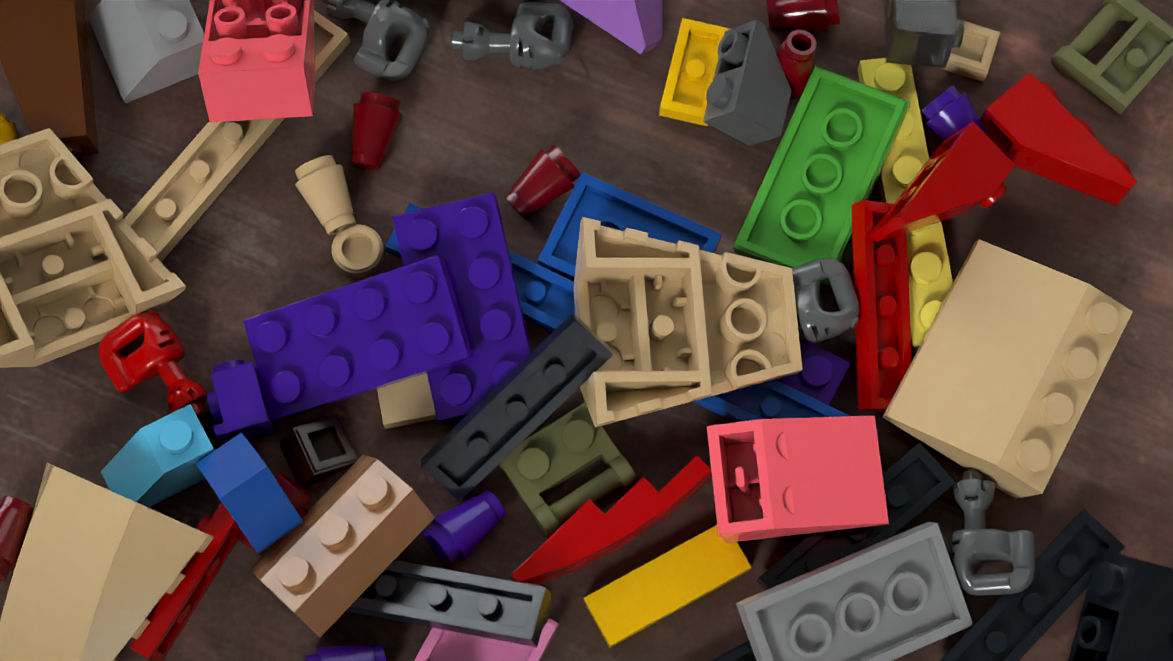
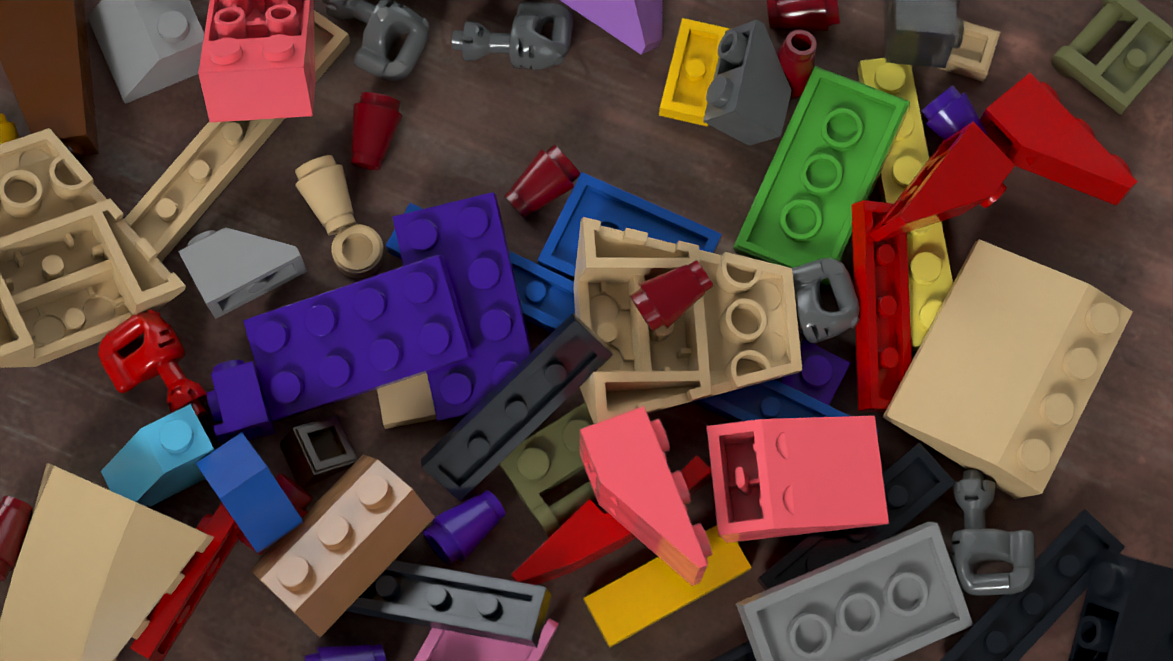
(238, 267): none -> light grey slope
(636, 487): none -> coral slope
(671, 294): none -> dark red cone

